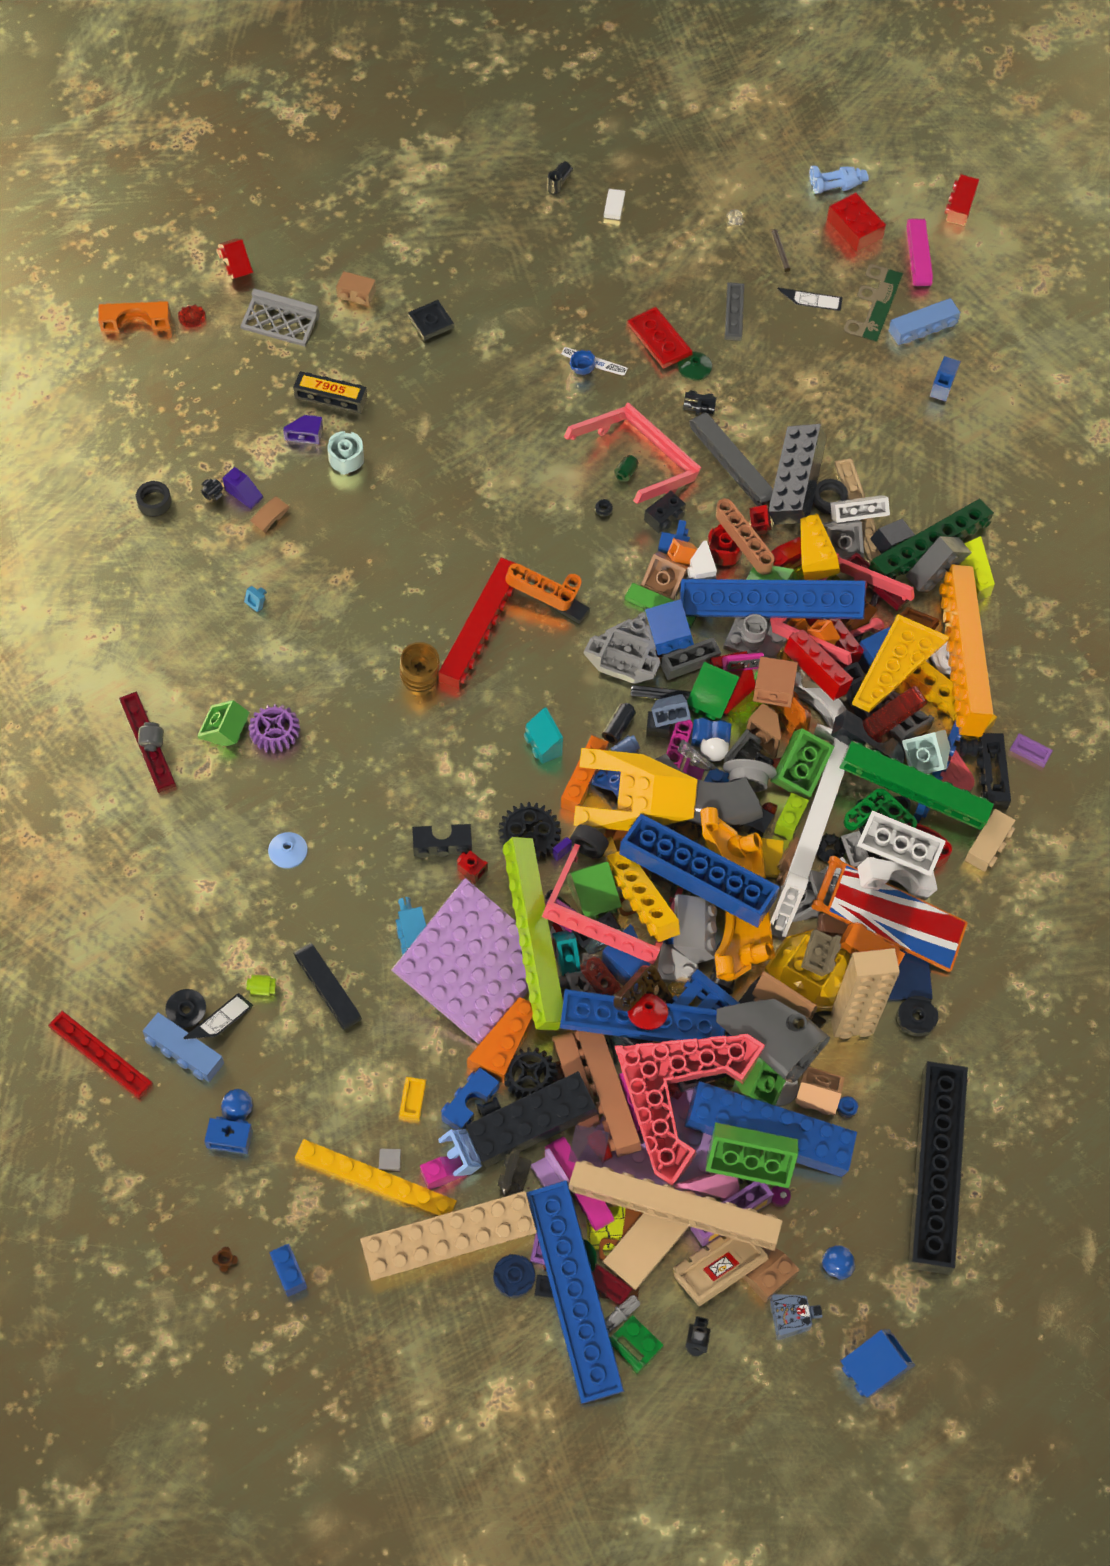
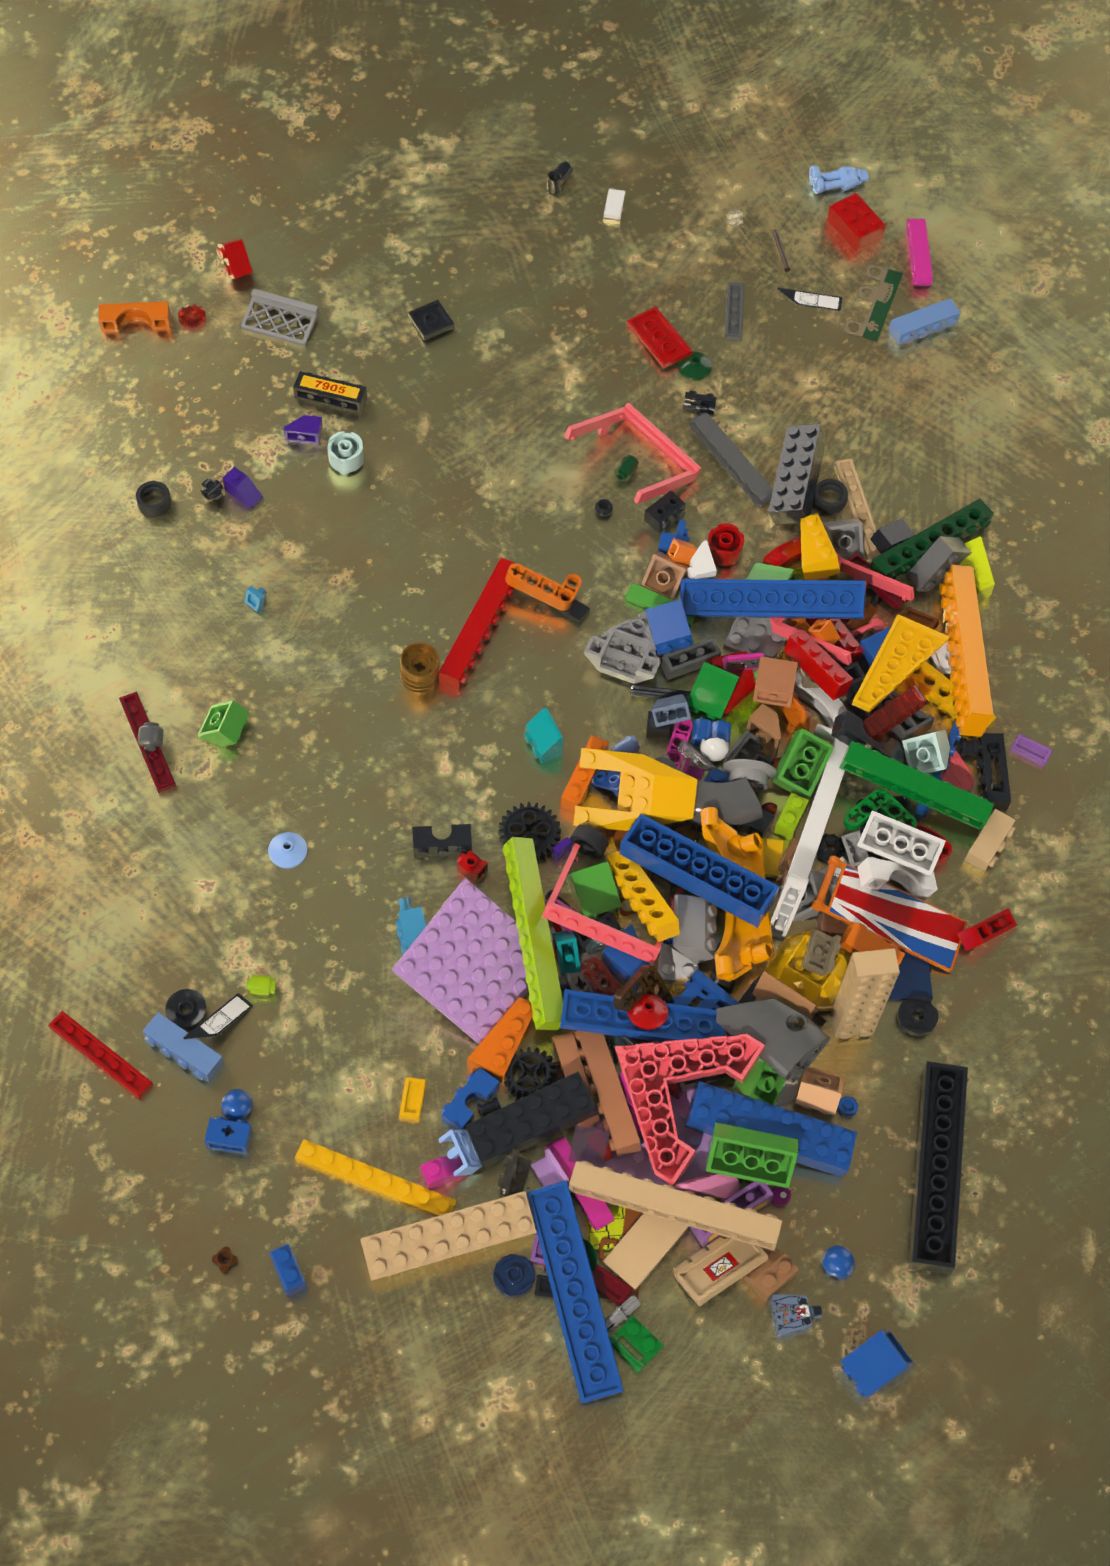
(269, 513): medium nougat slope -> none
(277, 737): medium lavender gear -> none
(327, 986): black beam -> none
(356, 288): medium nougat brick -> none
(389, 1159): light grey tile -> none
(583, 362): blue hair -> none
(600, 363): white sticker -> none
(619, 723): black brick -> none
(698, 1337): black hips -> none
(748, 543): nougat beam -> none
(754, 631): light grey wheel -> none
(757, 516): red brick -> none
(860, 508): white brick -> none
(945, 378): blue slope -> none
(961, 199): red brick -> none
(987, 929): none -> red slope

